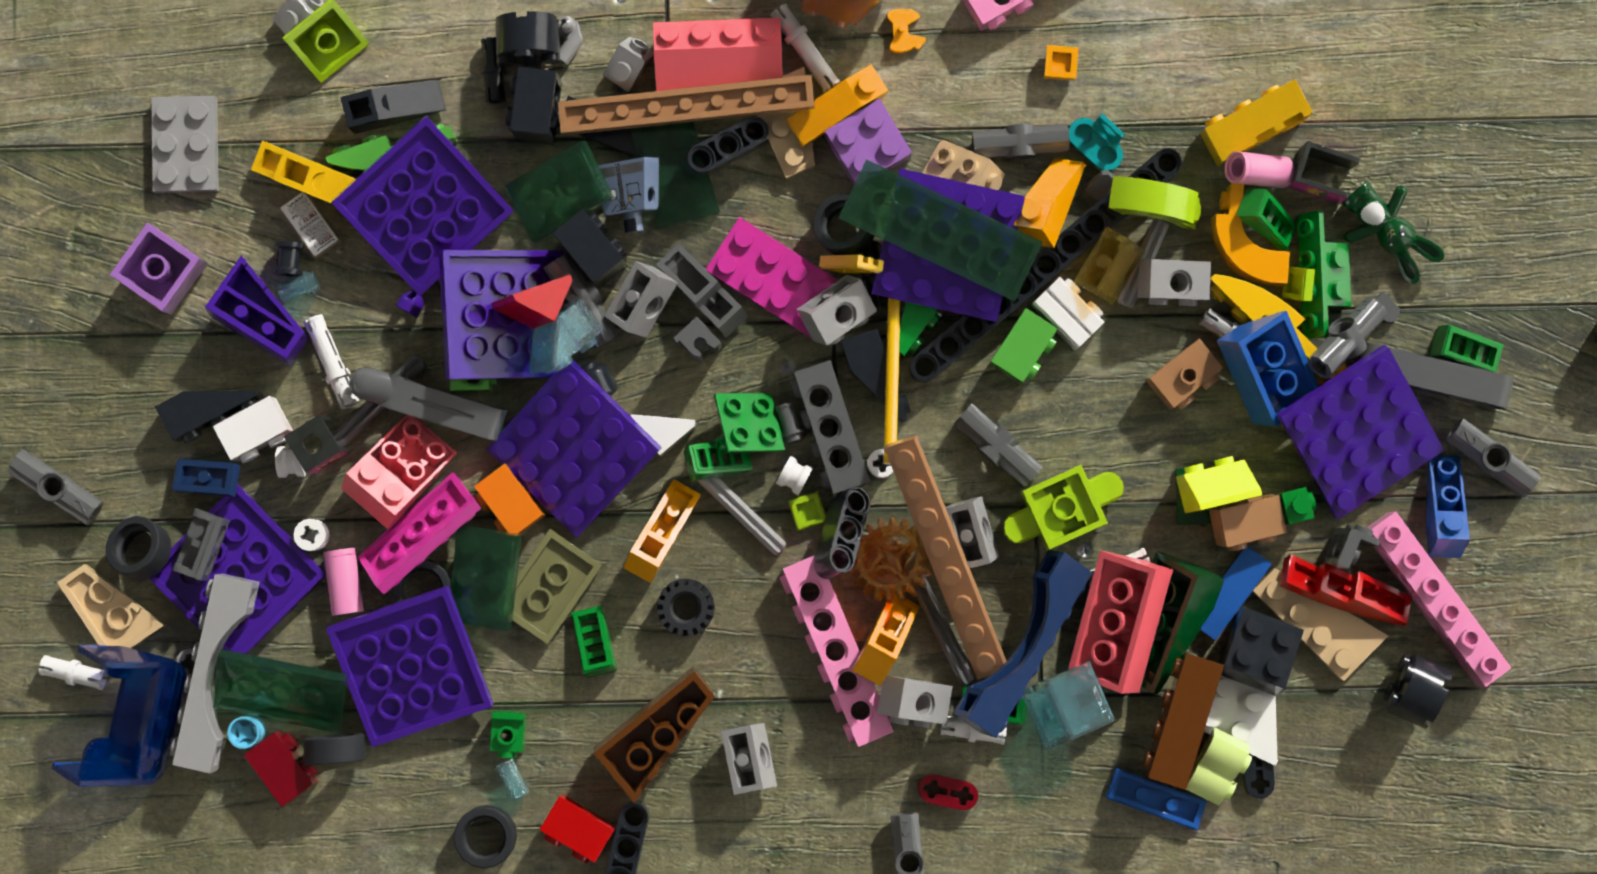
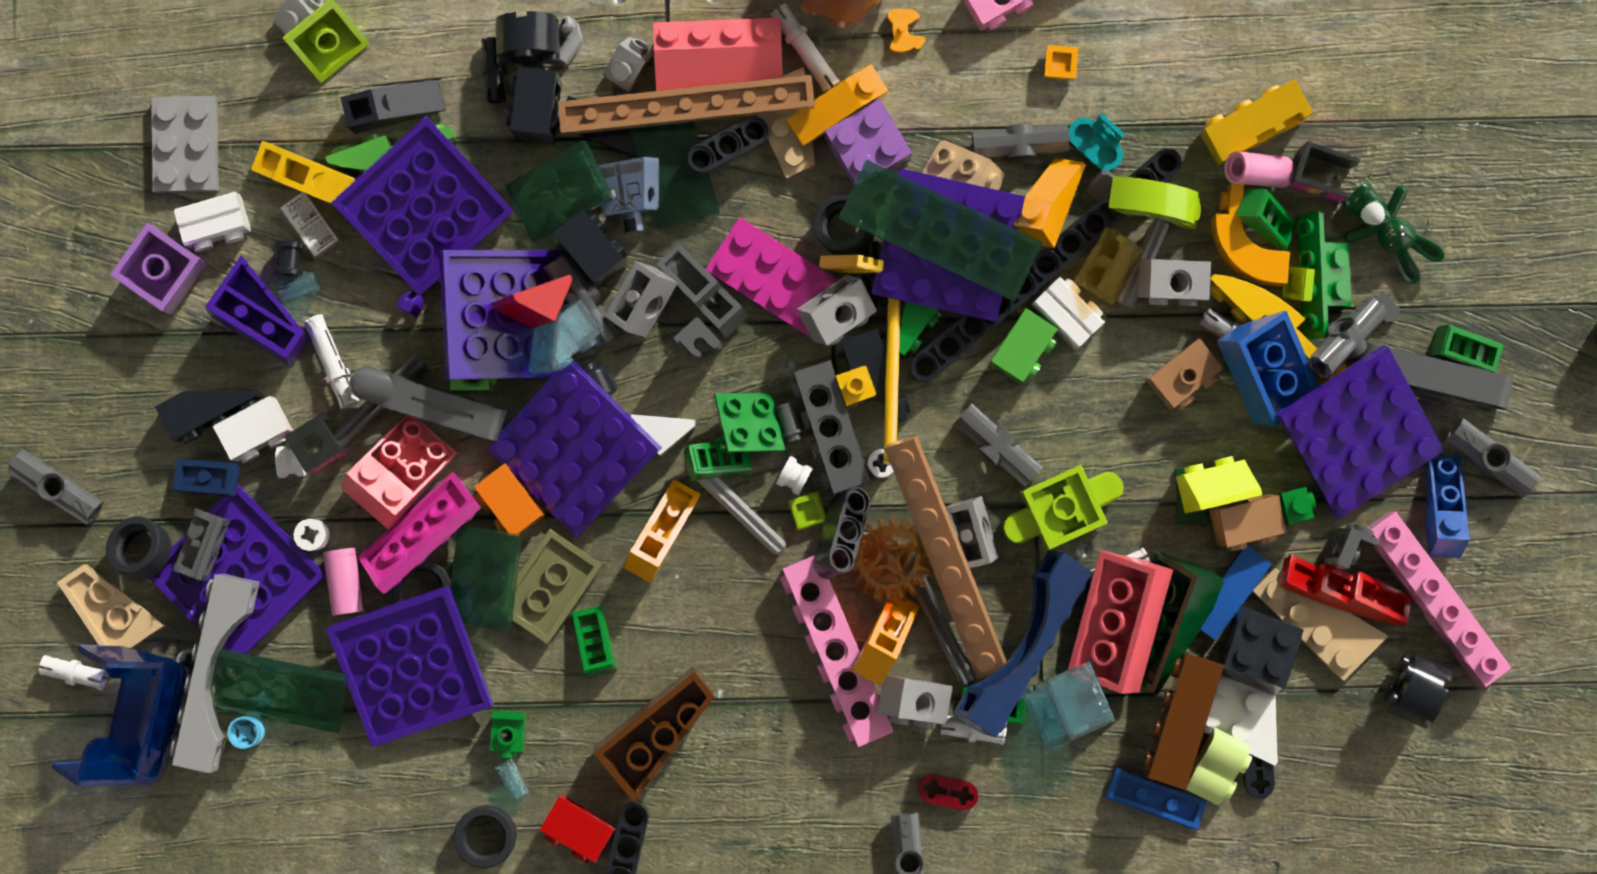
(212, 221): none -> white brick
(282, 767): dark red brick -> none
(334, 749): black tyre -> none
(705, 607): black tyre -> none
(749, 758): light grey brick -> none
(855, 386): none -> yellow bracket

